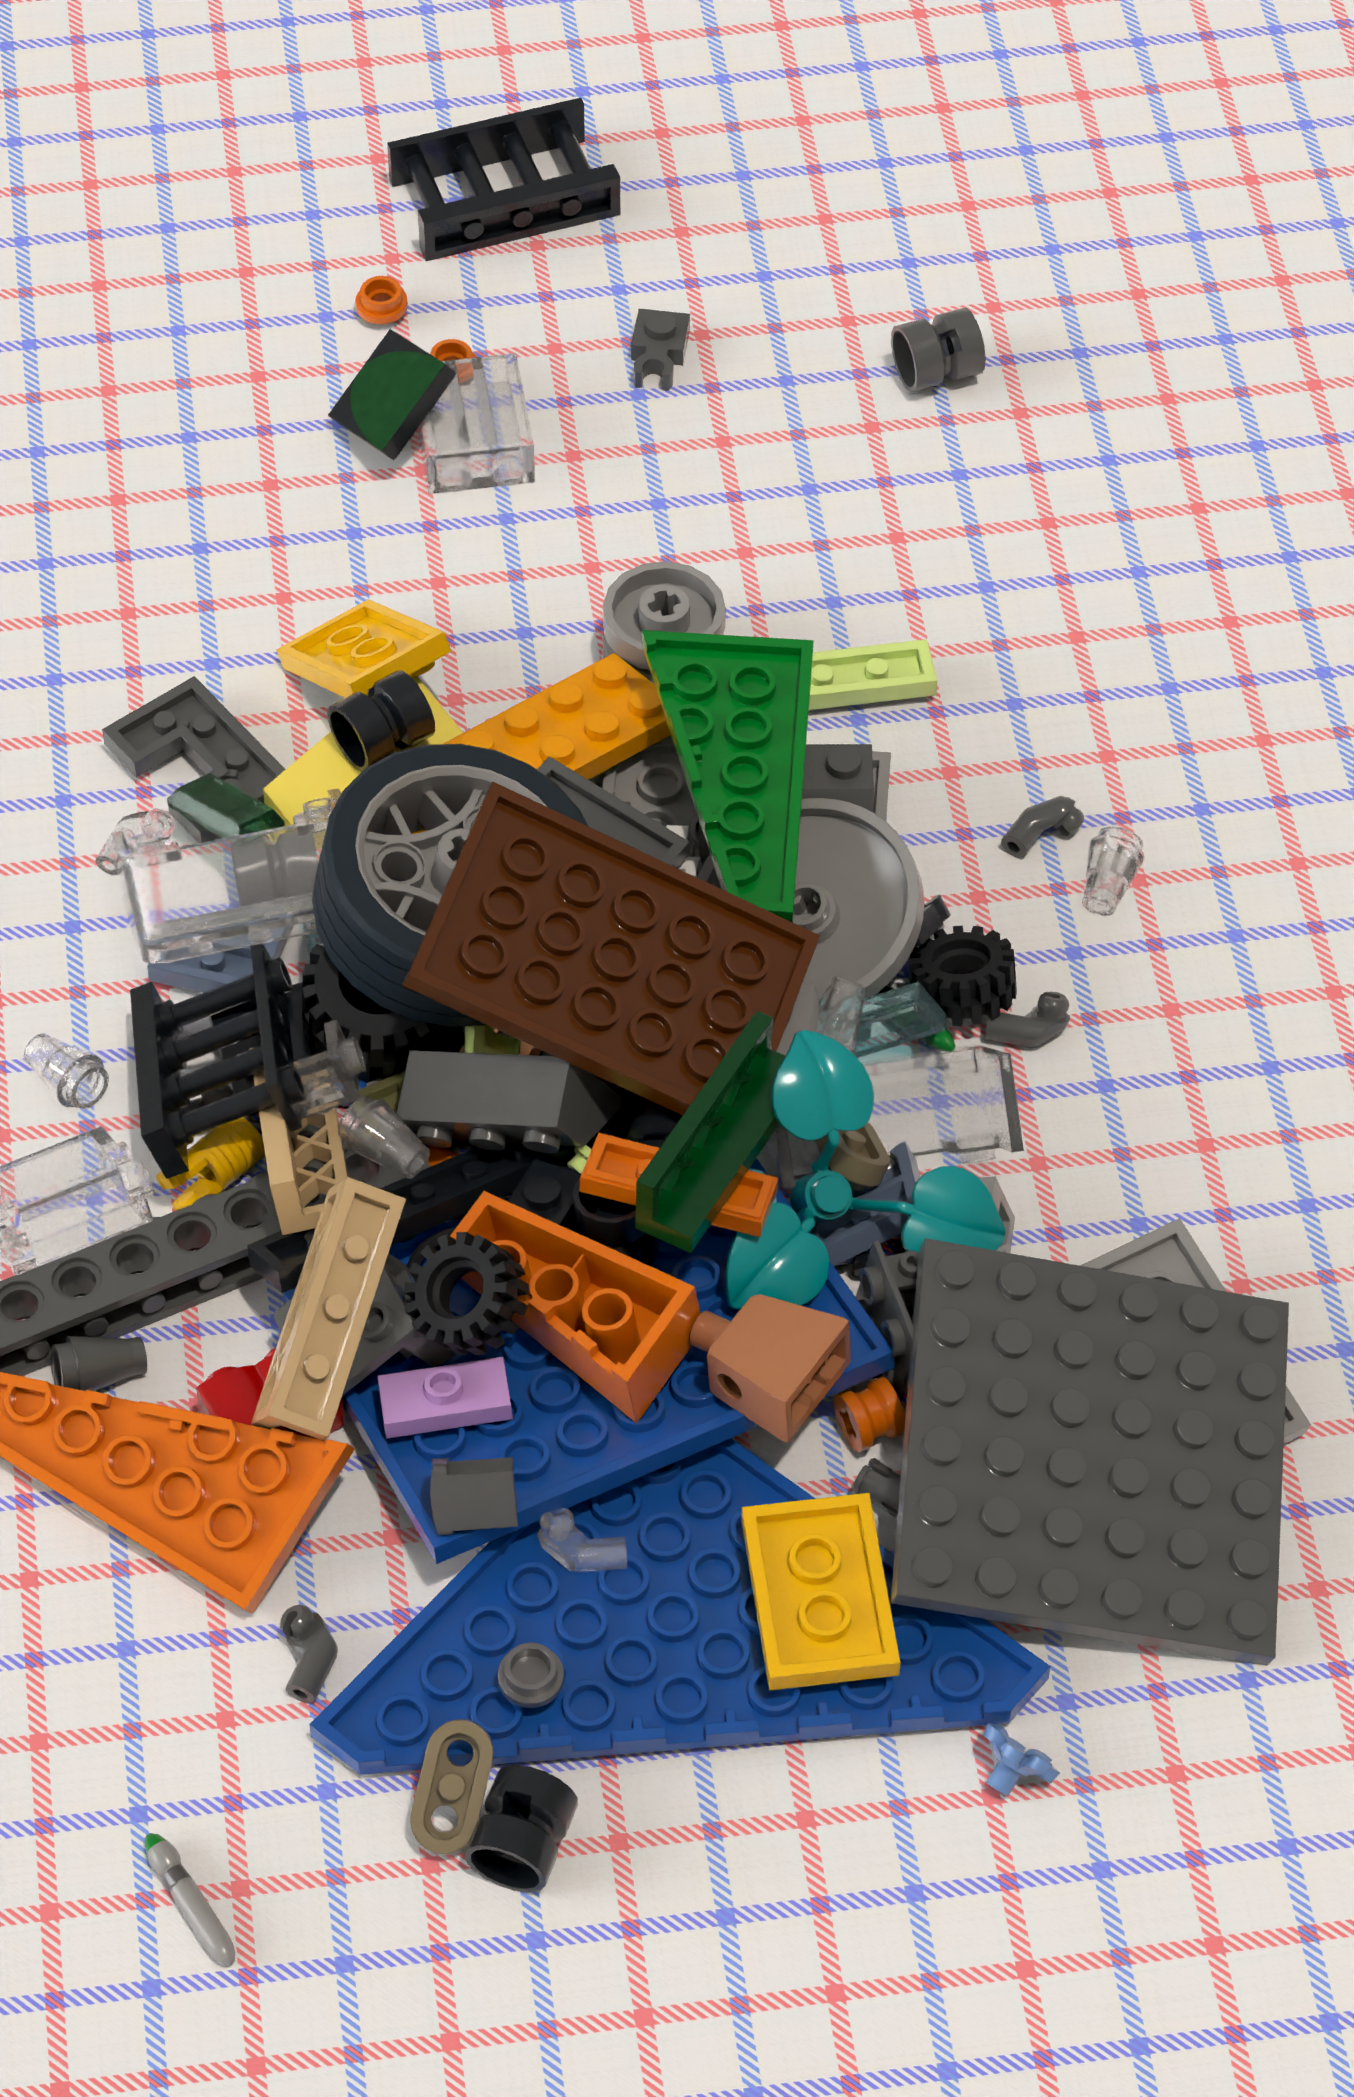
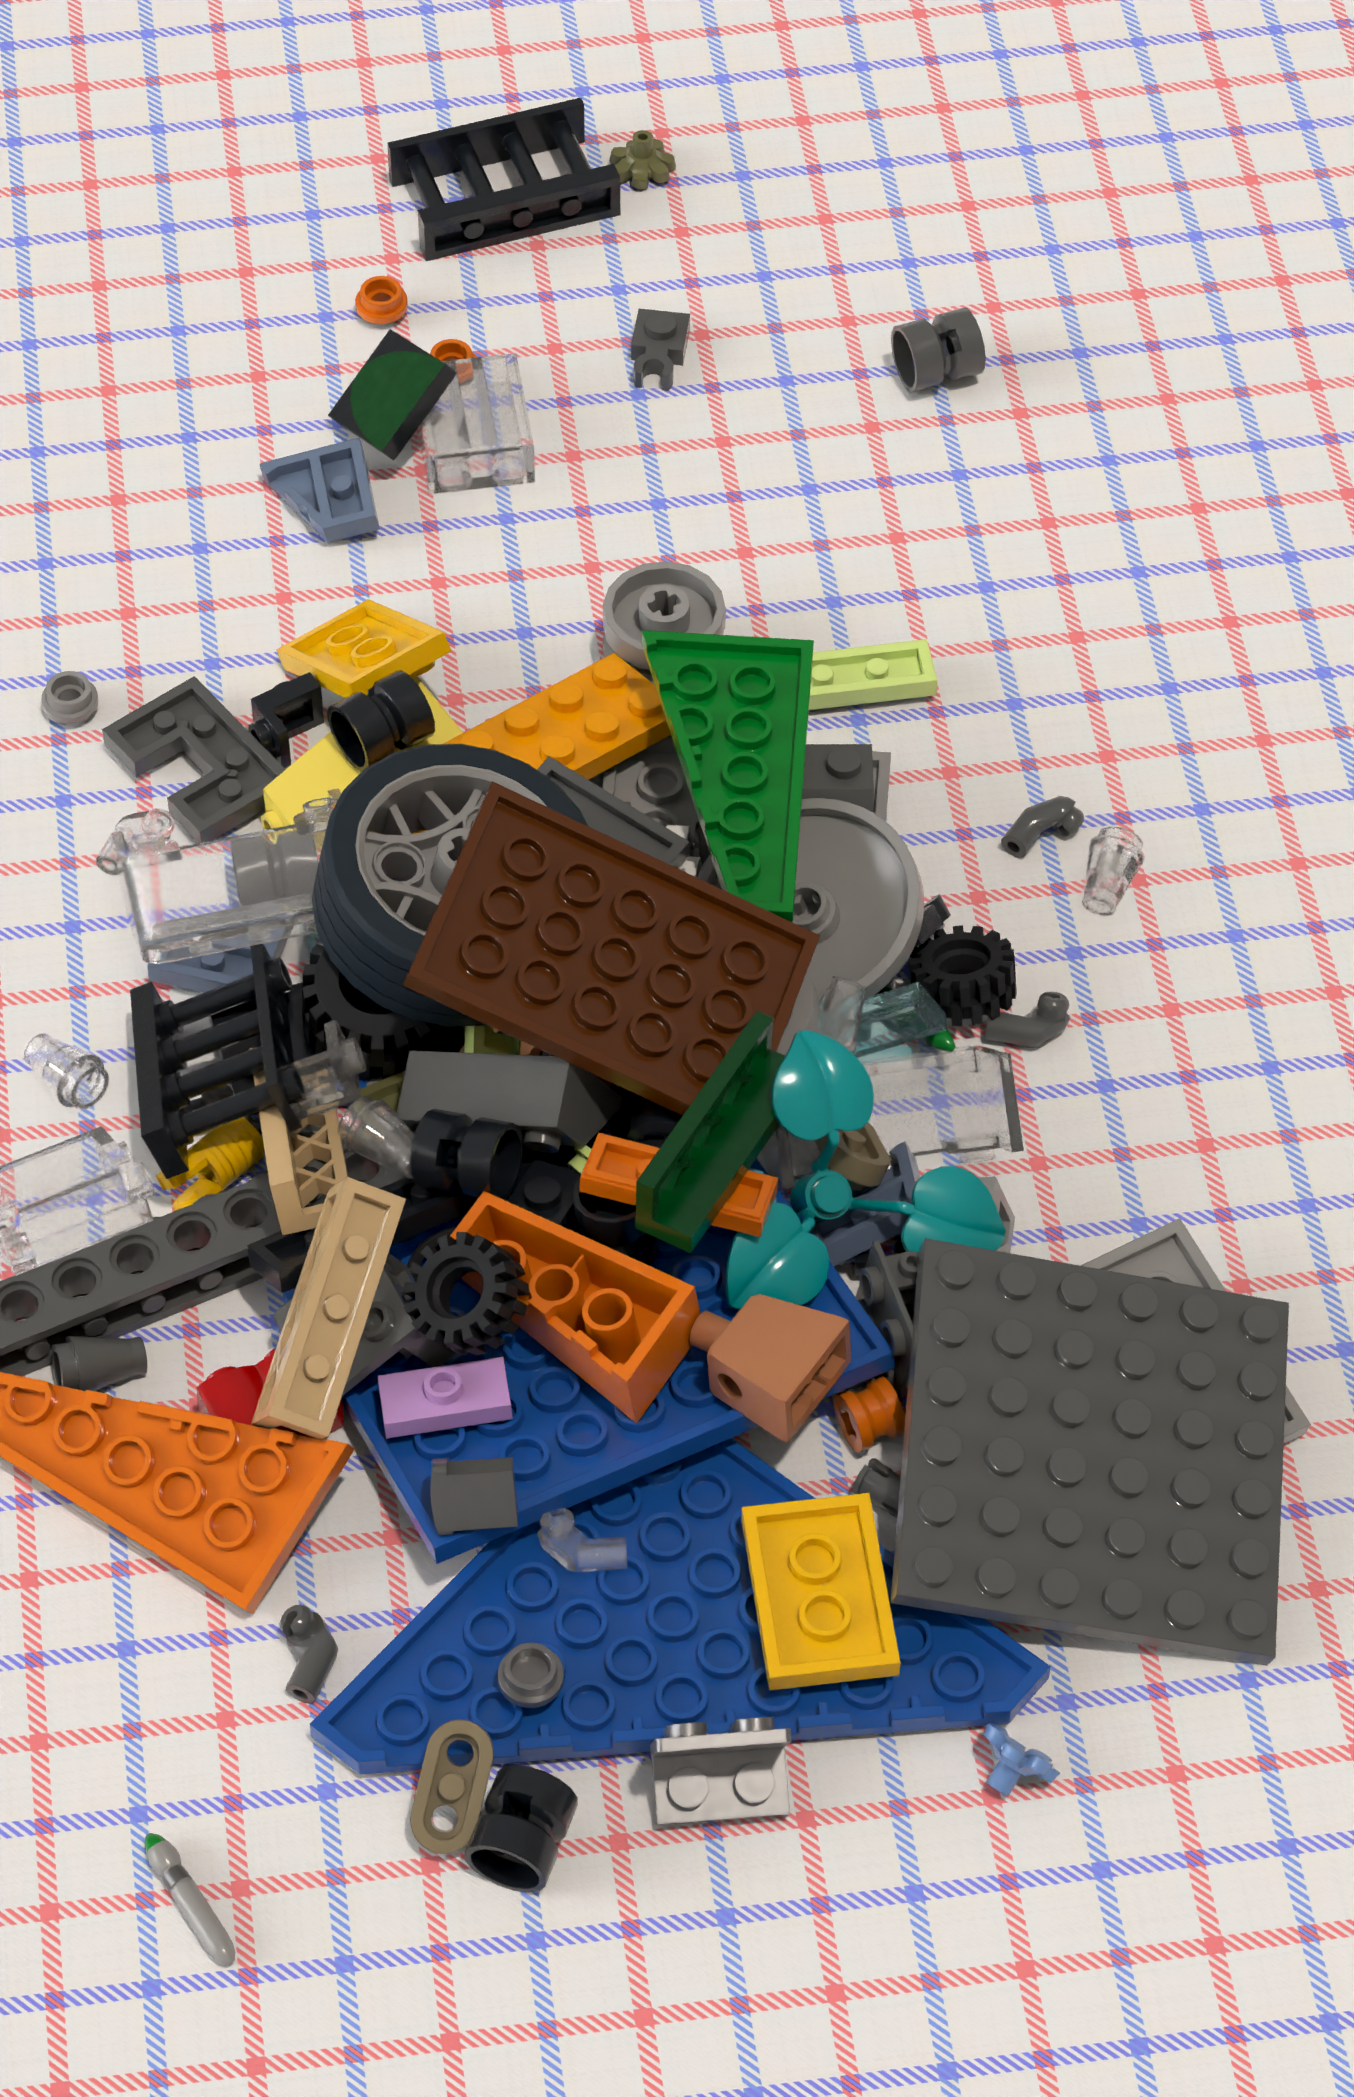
(69, 698): none -> light grey plate
(223, 807): clear green tile -> none
(285, 713): none -> black bracket
(327, 489): none -> sand blue wing
(466, 1155): none -> black wheel
(643, 159): none -> olive plant
(720, 1774): none -> bracket

